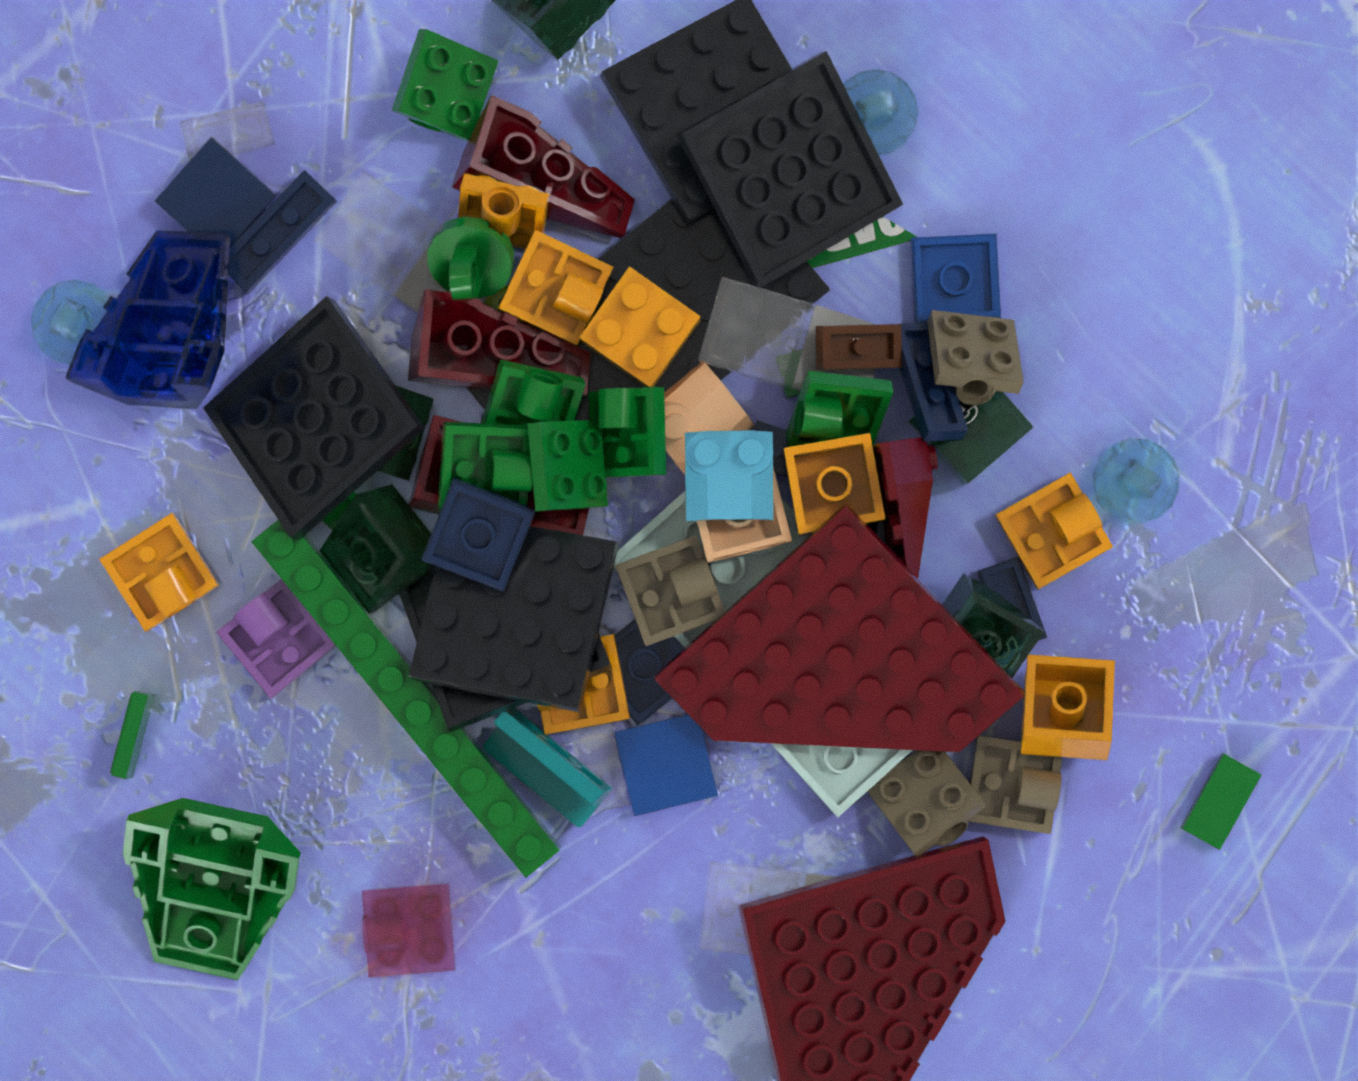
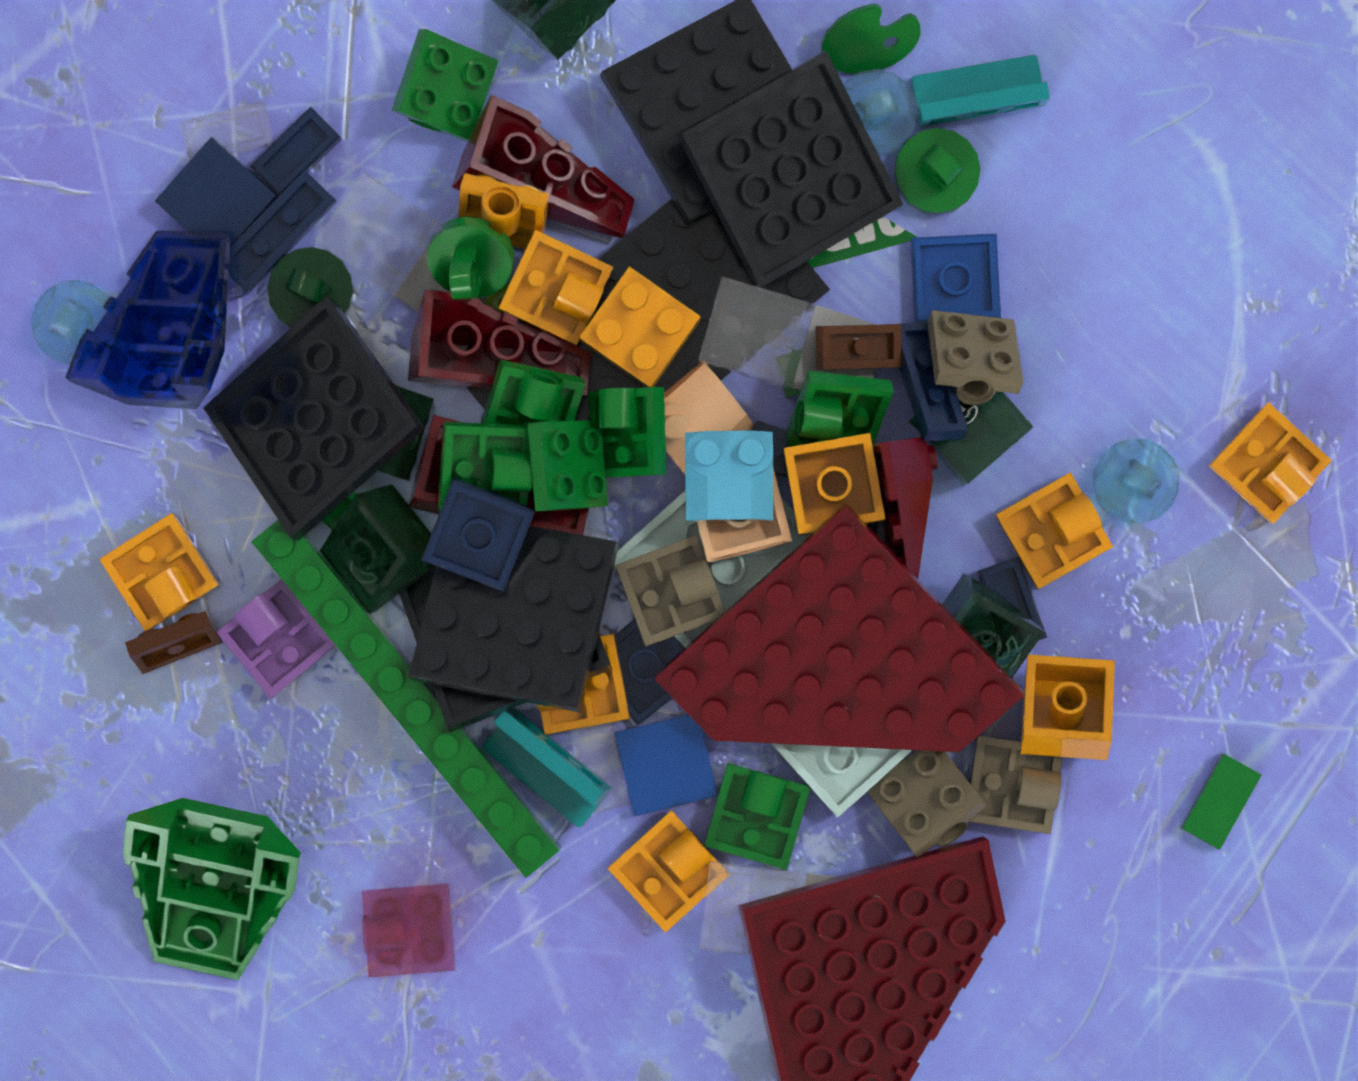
(132, 734): green tile -> none
(173, 642): none -> reddish brown plate
(296, 151): none -> dark blue tile
(304, 280): none -> dark green tile
(665, 870): none -> light orange plate
(757, 816): none -> green plate
(858, 39): none -> green piece
(937, 171): none -> green tile
(979, 90): none -> teal panel
(1270, 463): none -> light orange plate

